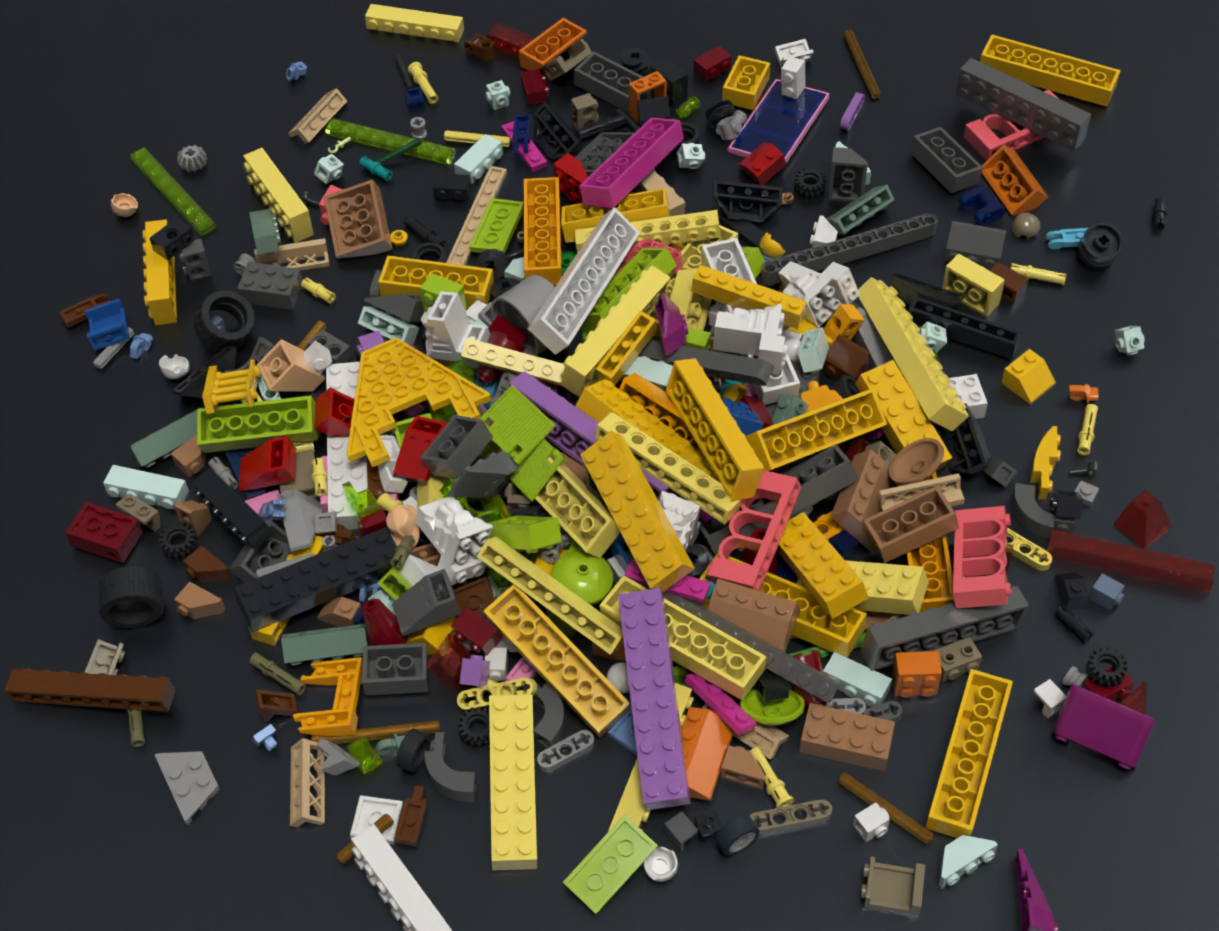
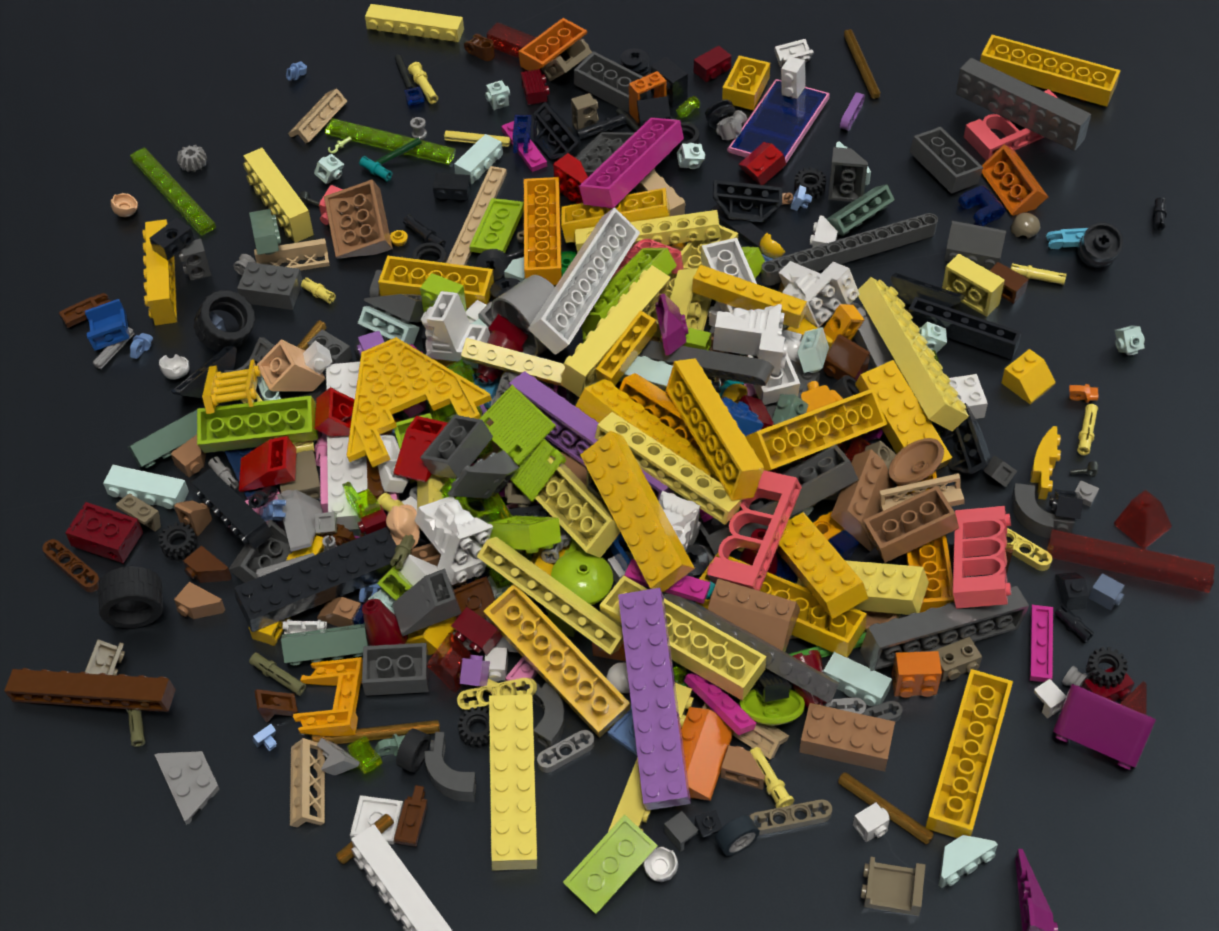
(70, 566): none -> reddish brown beam
(262, 496): none -> black pin
(302, 626): none -> white hinge
(319, 477): light yellow pin -> none
(320, 447): none -> bright pink pin
(800, 198): none -> light blue tile
(1041, 643): none -> dark pink plate

